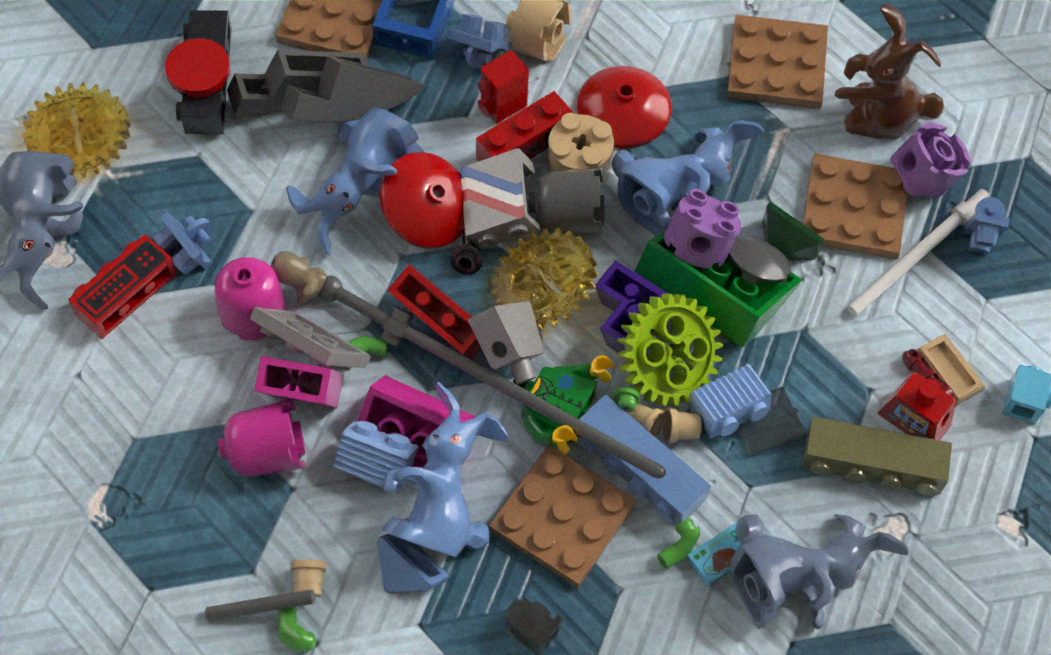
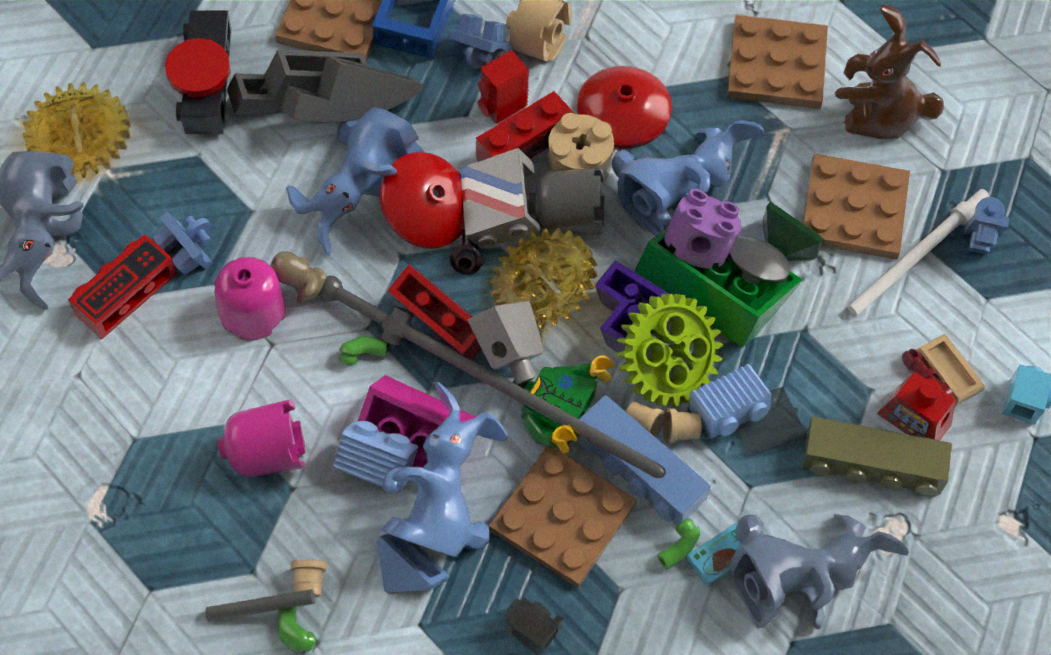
(299, 382): dark pink brick -> none
(309, 338): light grey plate -> none
(626, 398): bright green arm -> none
(931, 161): medium lavender brick -> none

